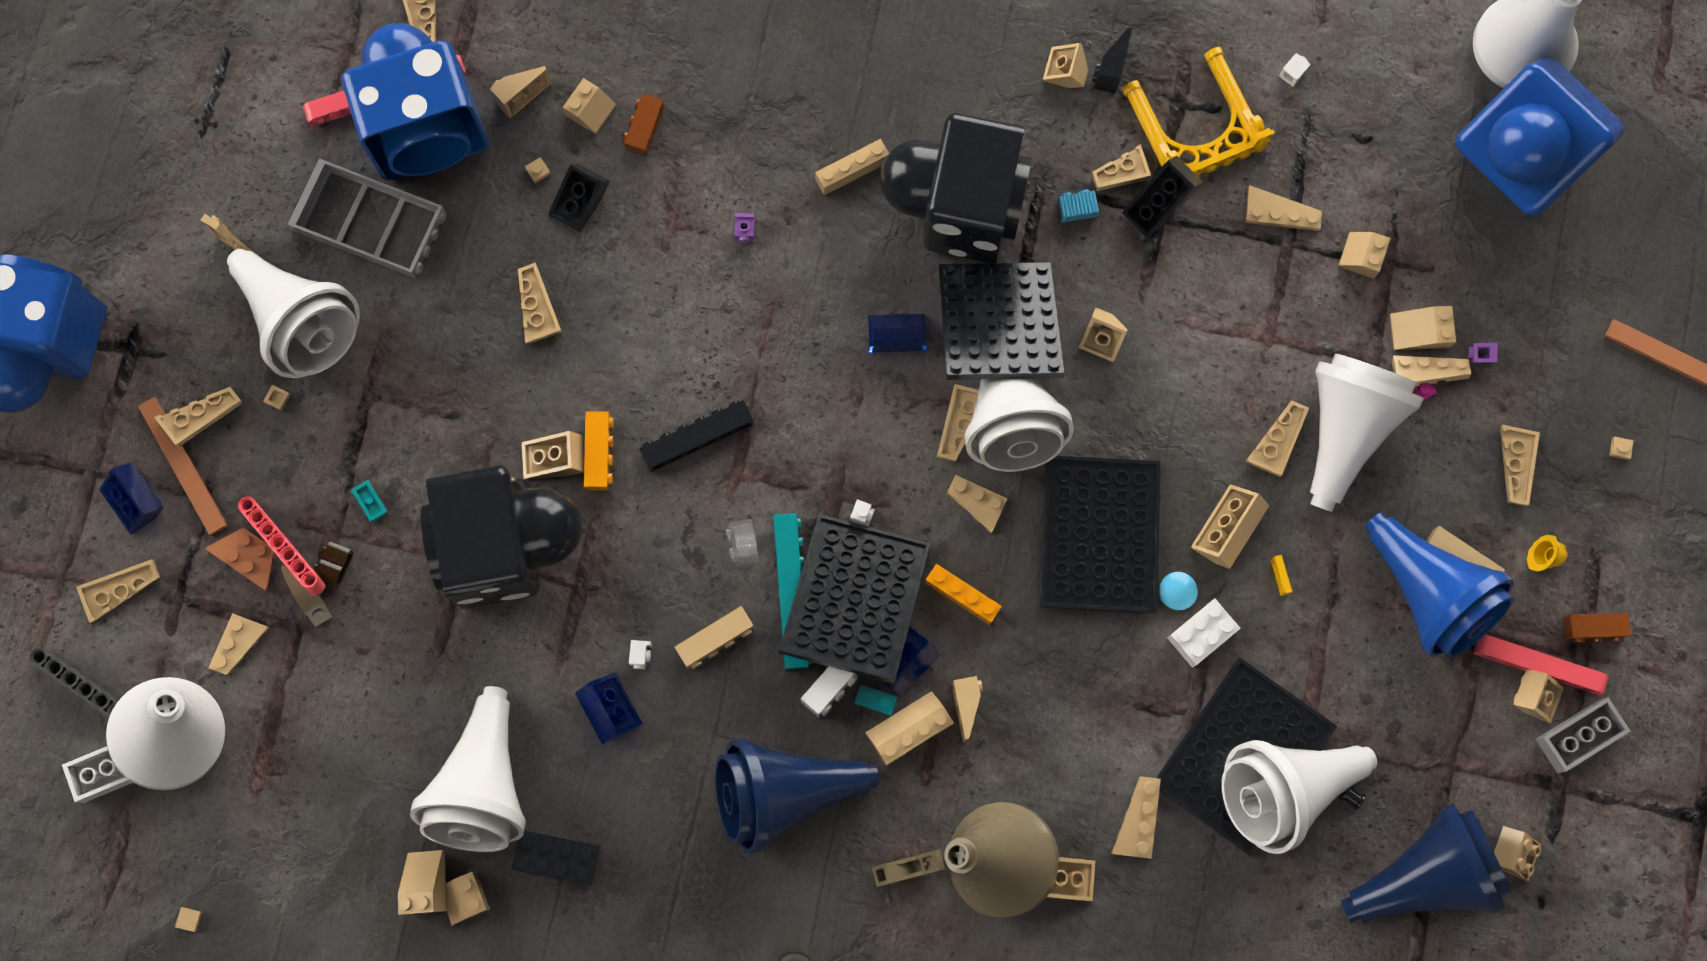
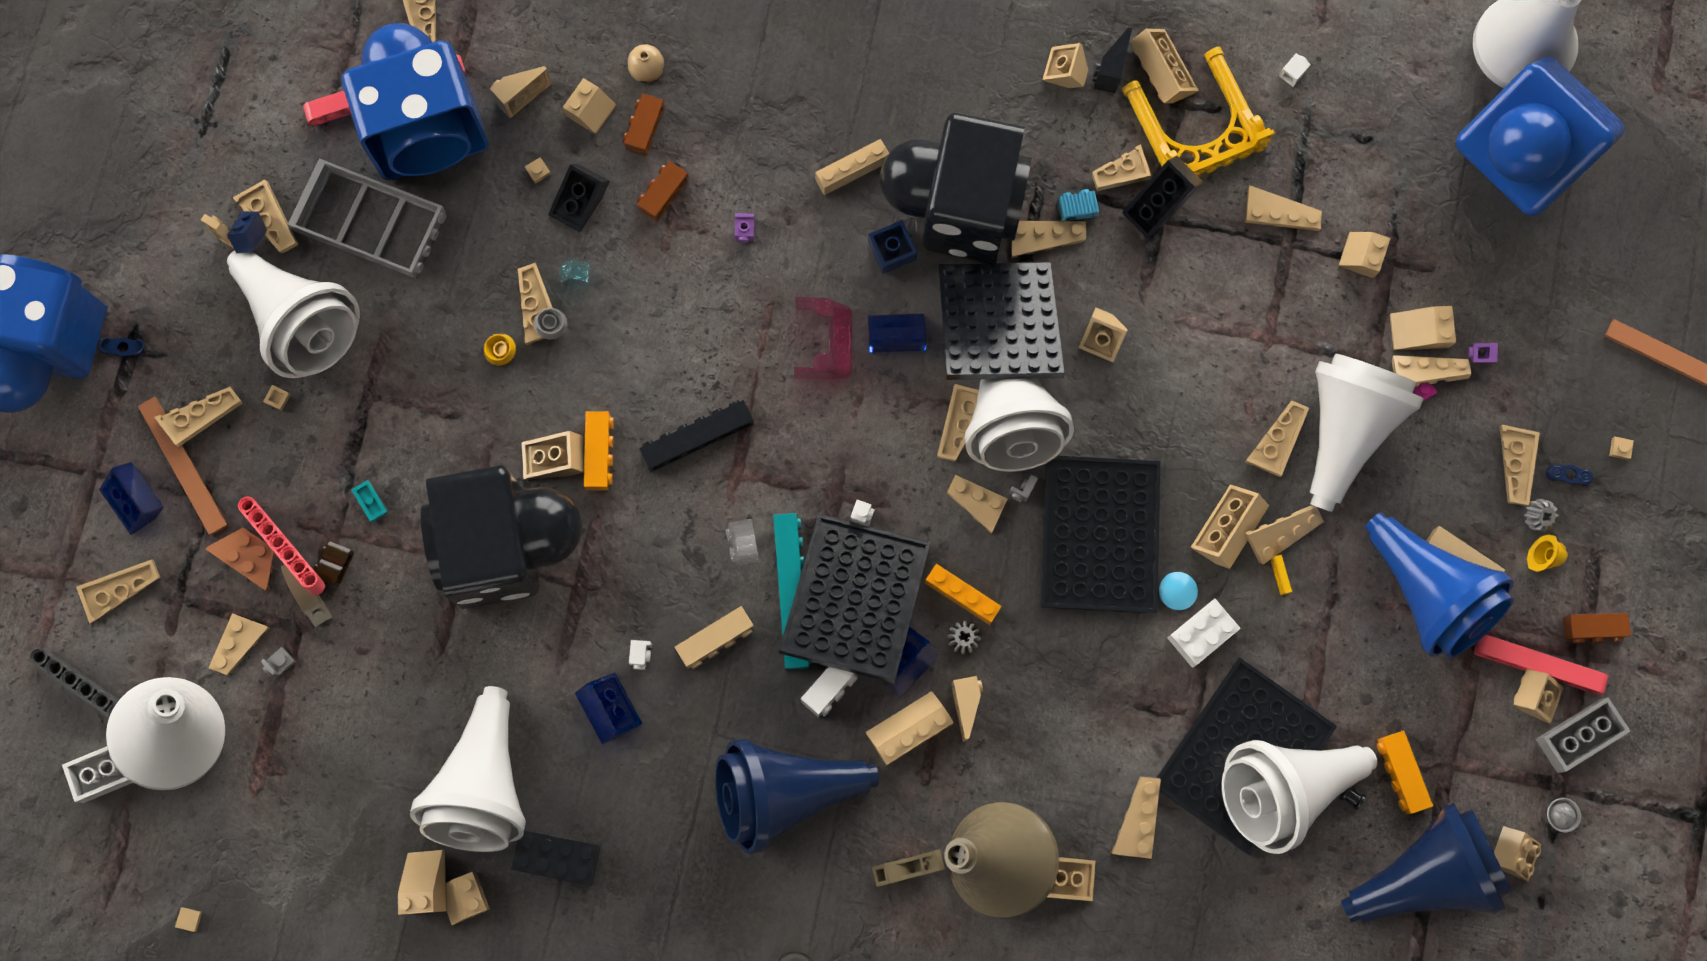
(110, 346): none -> dark blue piece
(247, 232): none -> dark blue brick
(262, 199): none -> tan wing
(278, 663): none -> light grey bracket
(503, 345): none -> yellow hat
(550, 323): none -> light grey hat
(574, 271): none -> clear light blue bracket
(645, 63): none -> tan cylinder
(662, 191): none -> dark orange brick
(838, 361): none -> clear pink windscreen
(875, 700): teal plate -> none
(892, 247): none -> dark blue brick
(966, 631): none -> light grey gear
(1027, 487): none -> light grey bracket
(1045, 235): none -> tan wing
(1163, 65): none -> tan slope
(1276, 537): none -> tan wing
(1404, 773): none -> light orange brick
(1541, 515): none -> light grey gear
(1558, 472): none -> dark blue piece
(1564, 815): none -> light grey hat

